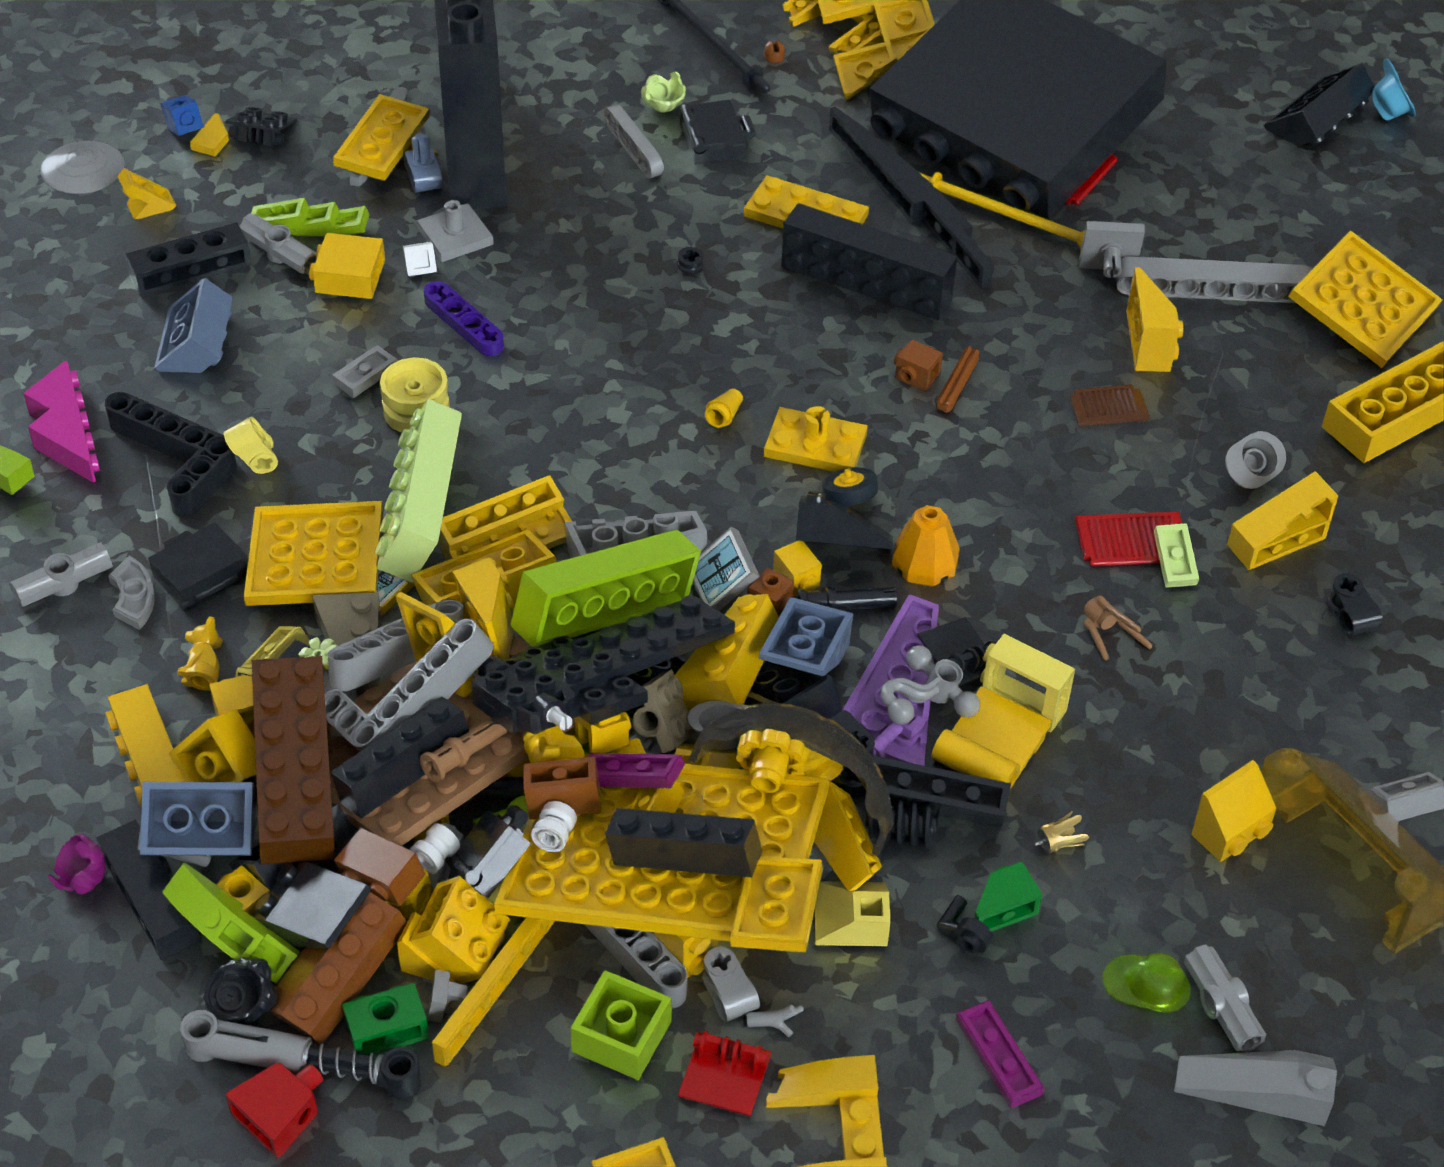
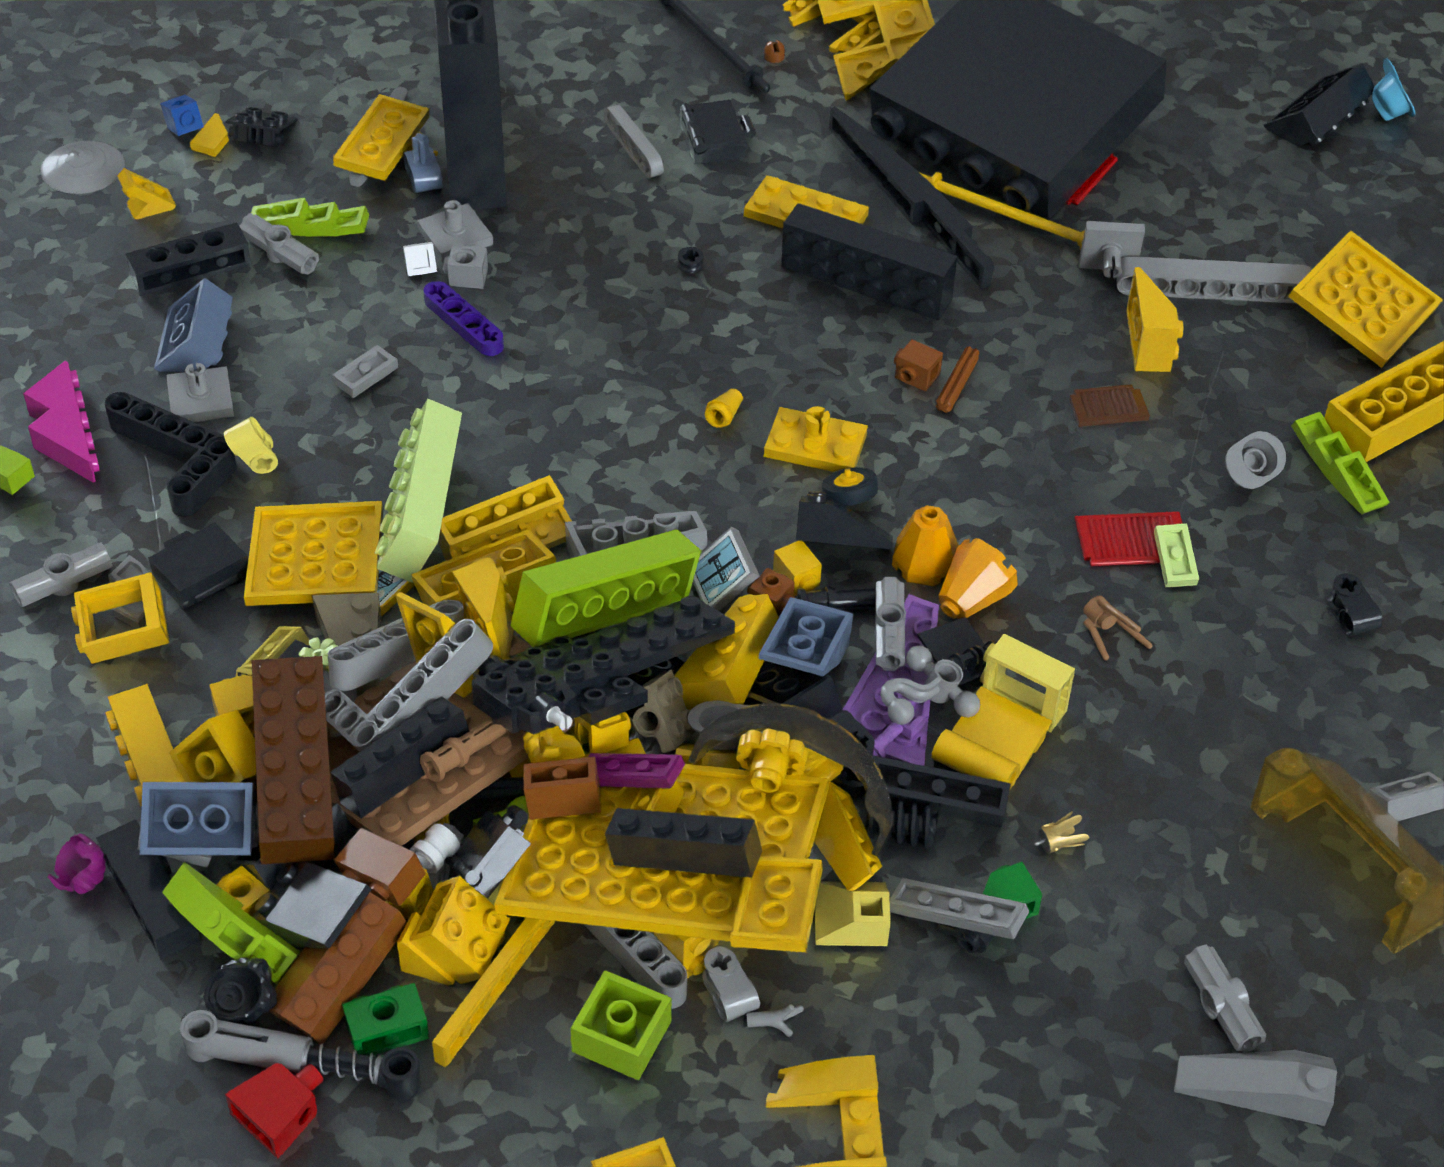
(111, 596): none -> yellow window
(200, 393): none -> light grey tile
(202, 661): yellow animal -> none
(348, 265): yellow brick -> none
(408, 386): light yellow wheel -> none
(444, 996): light grey tile -> none
(466, 266): none -> light grey brick
(553, 827): white wheel -> none
(663, 94): yellowish green hair -> none
(724, 1073): red hinge -> none
(890, 624): none -> light grey piece
(958, 908): none -> light grey tile
(975, 579): none -> light orange cone
(1000, 1054): magenta tile -> none
(1147, 981): clear neon green piece -> none
(1234, 813): yellow slope -> none
(1284, 523): yellow wedge -> none
(1339, 464): none -> lime slope

